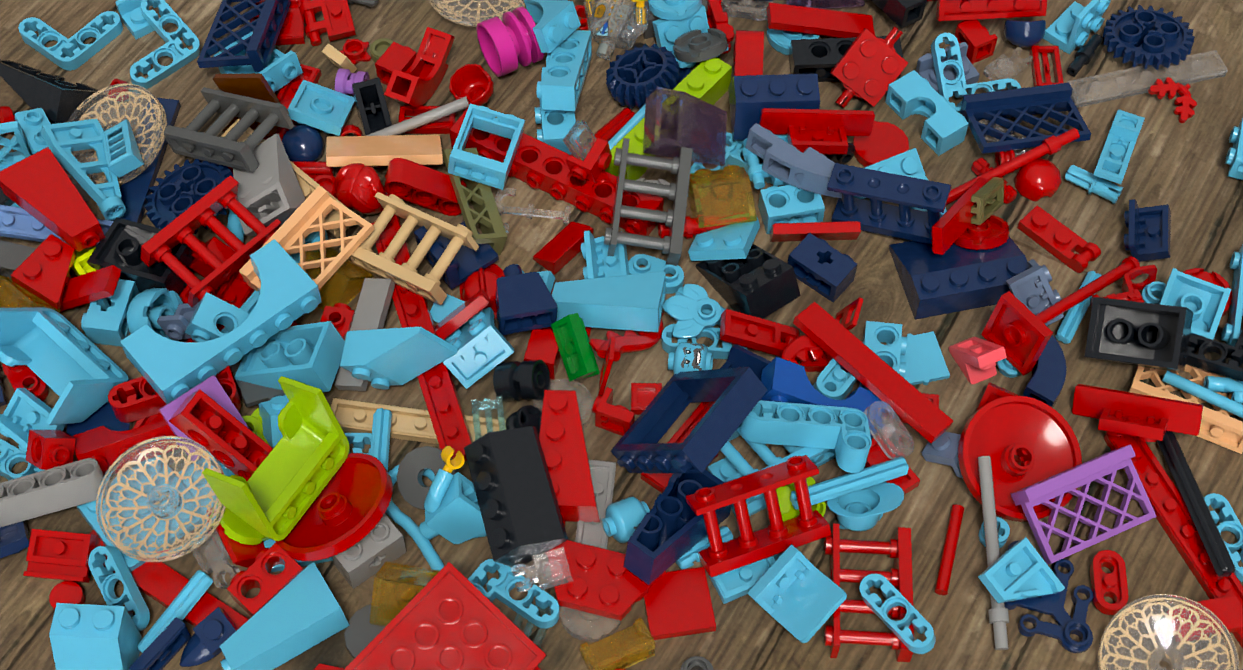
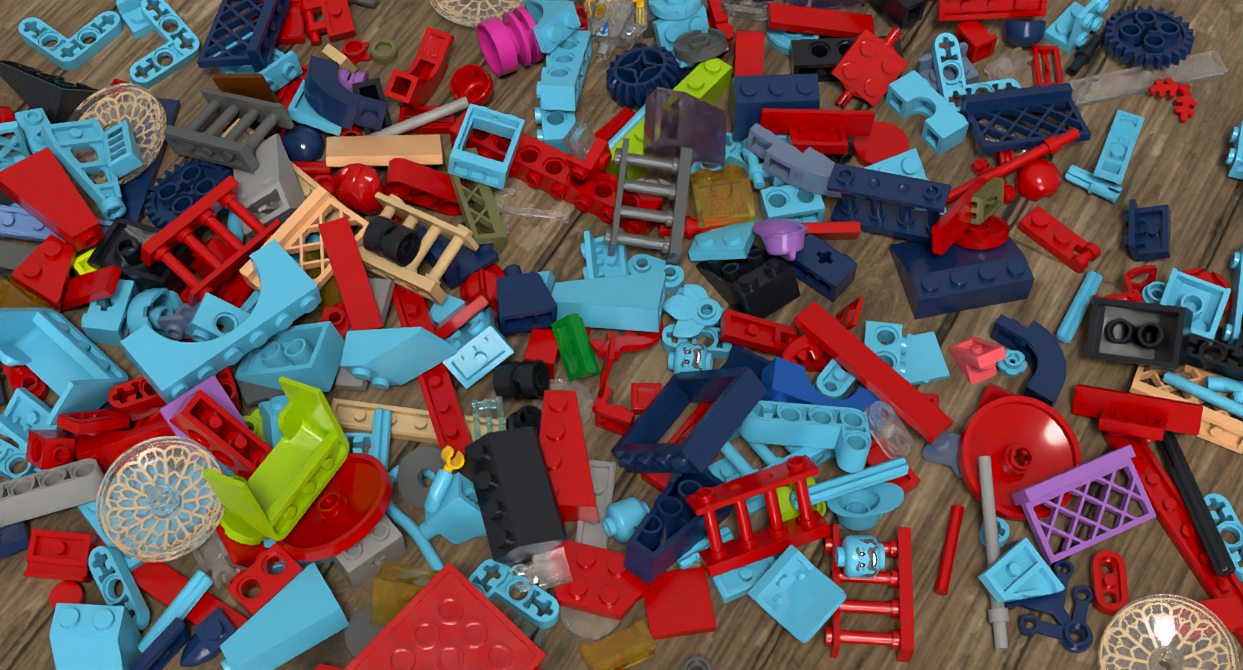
(93, 421): none -> red plate
(336, 102): none -> dark blue arch
(350, 275): none -> red tile
(391, 241): none -> black wheel
(395, 57): red brick -> none
(562, 247): red slope -> none
(781, 236): none -> medium lavender piece
(860, 556): none -> medium azure head
(895, 598): medium azure beam -> none
(1025, 333): red tile -> none
(1034, 289): sand blue bracket -> none

